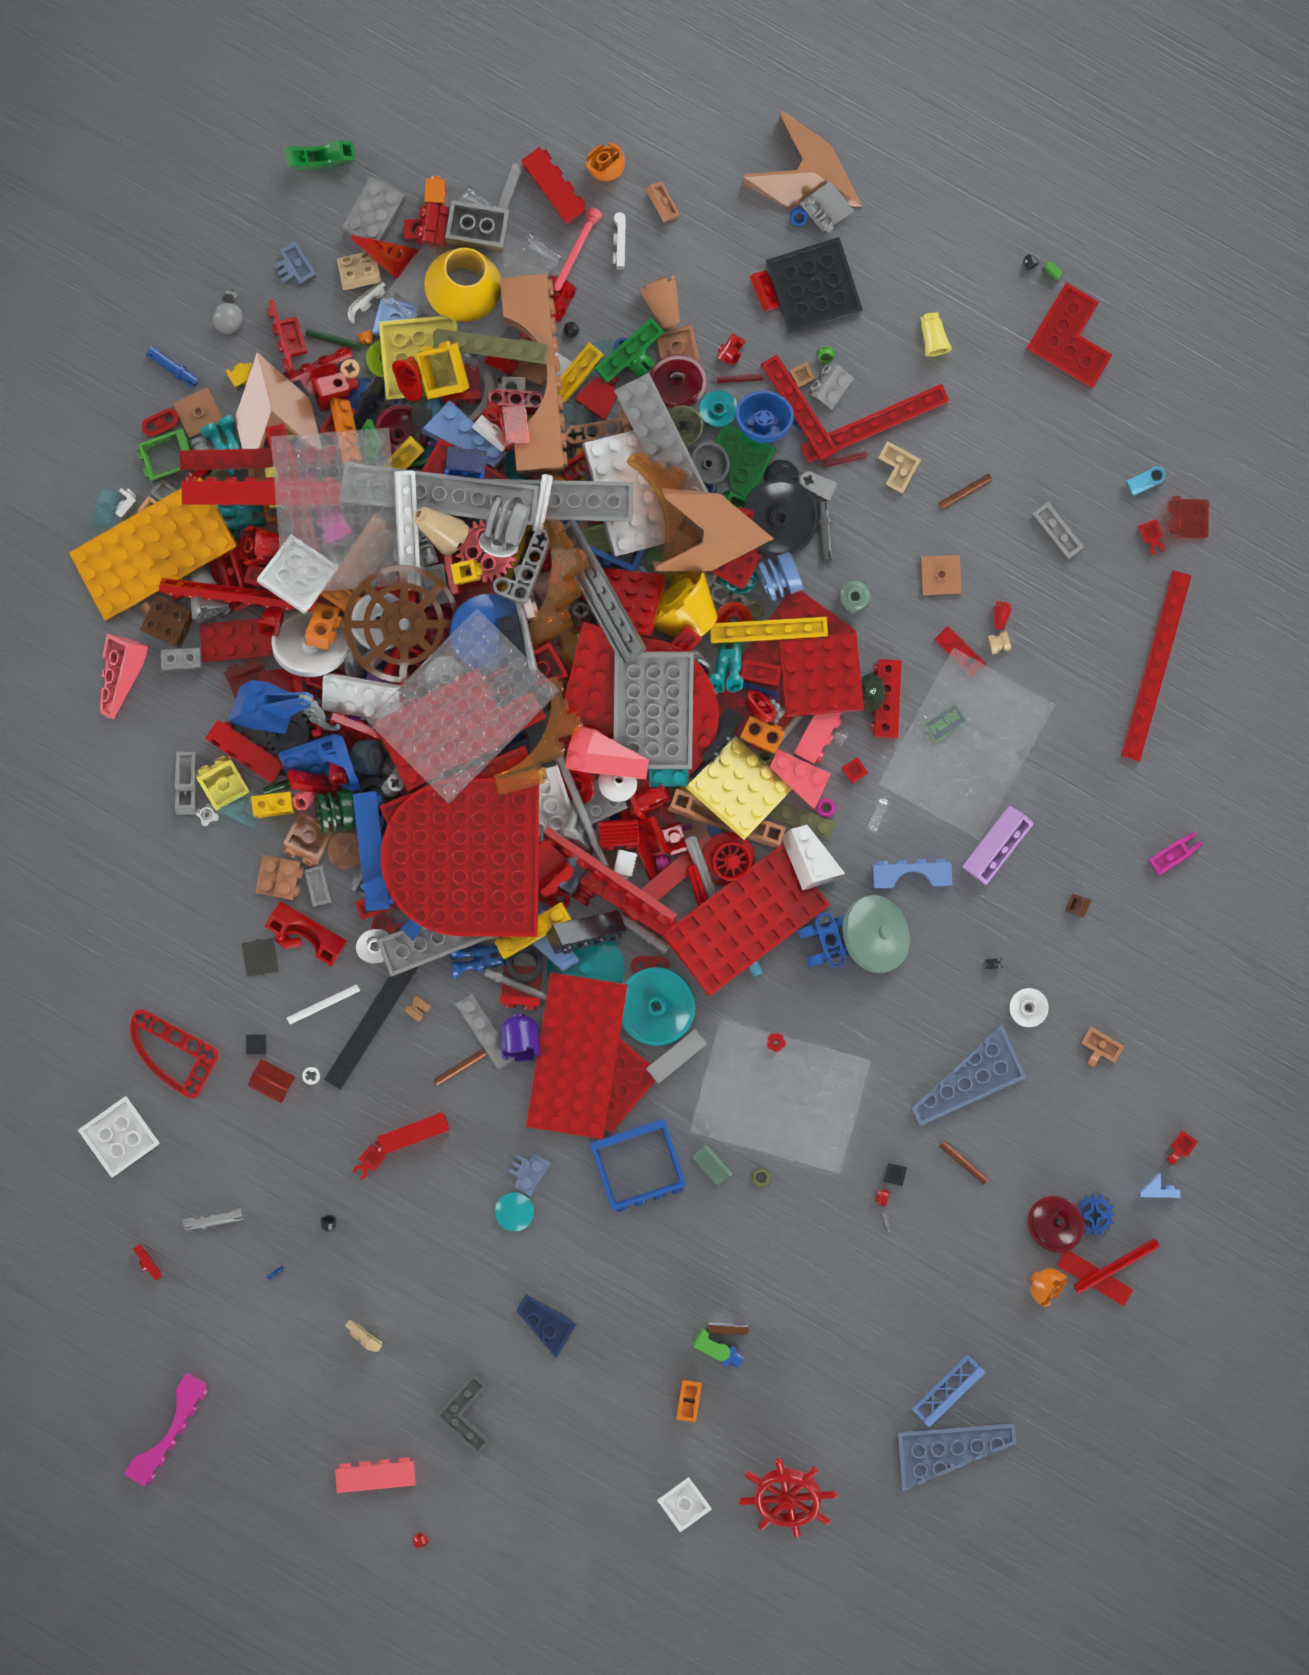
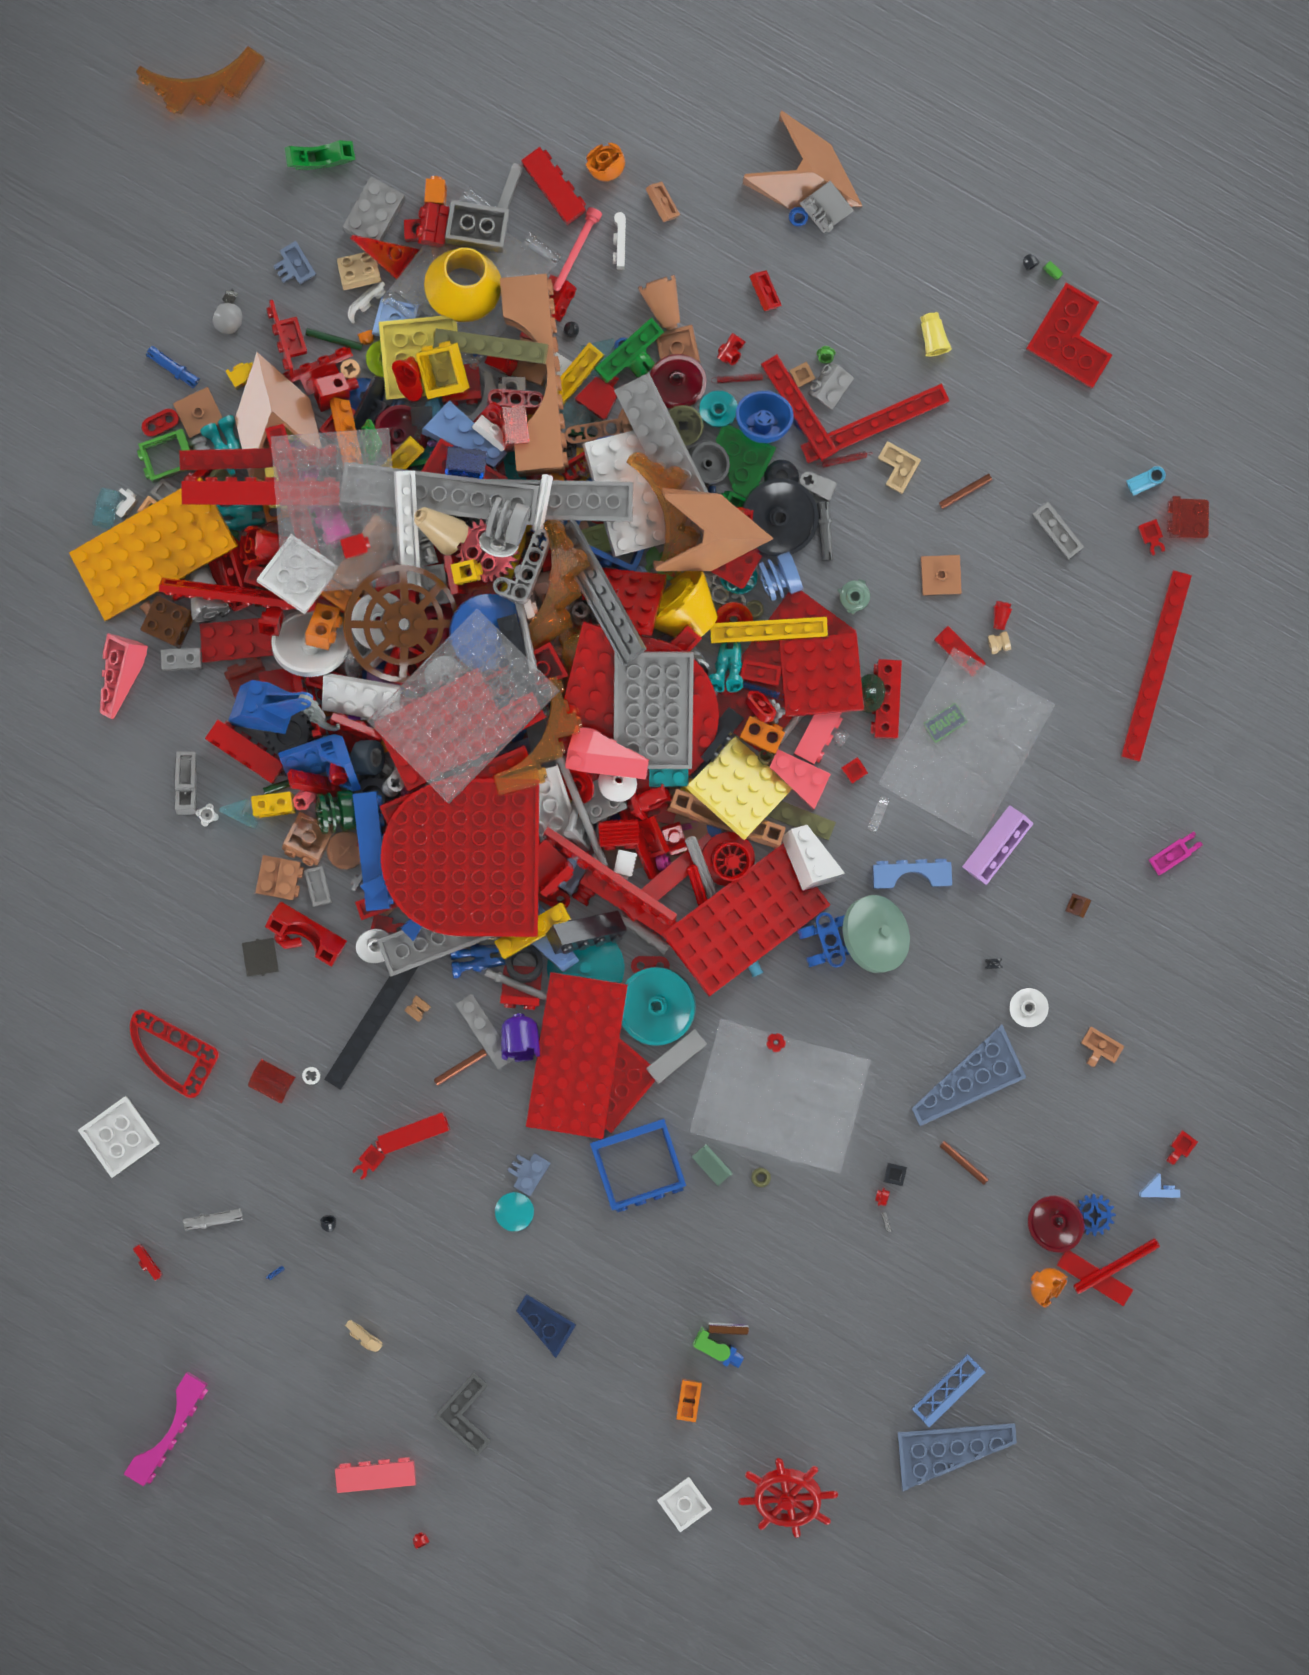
(180, 92): none -> clear orange arch
(222, 782): light yellow plate -> none
(256, 1044): black plate -> none
(323, 1004): white bar -> none
(355, 546): none -> red brick
(814, 285): black plate -> none
(830, 803): dark pink plate -> none

